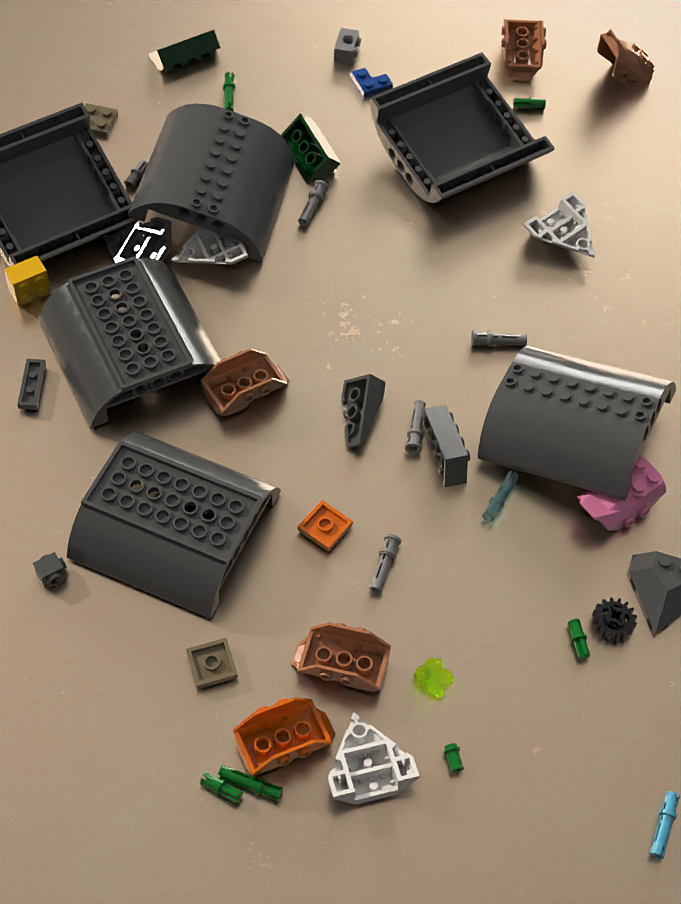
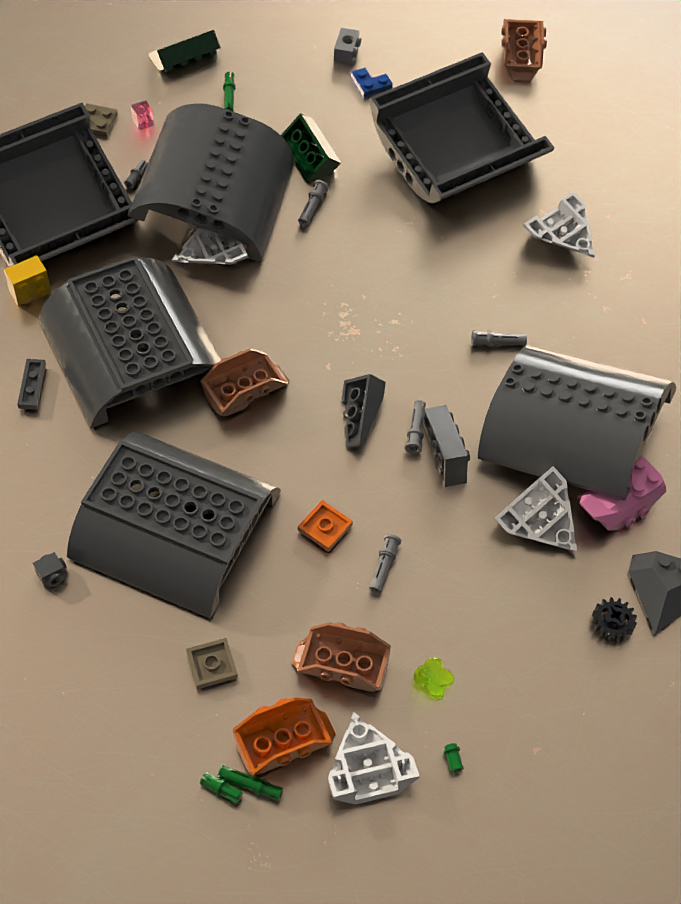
(141, 240): dark grey wedge -> none
(142, 115): none -> clear pink brick
(497, 502): clear light blue pin -> none
(529, 103): green axle -> none
(542, 512): none -> white wedge
(579, 639): green axle -> none
(629, 61): nougat slope -> none
(667, 816): medium azure pin -> none

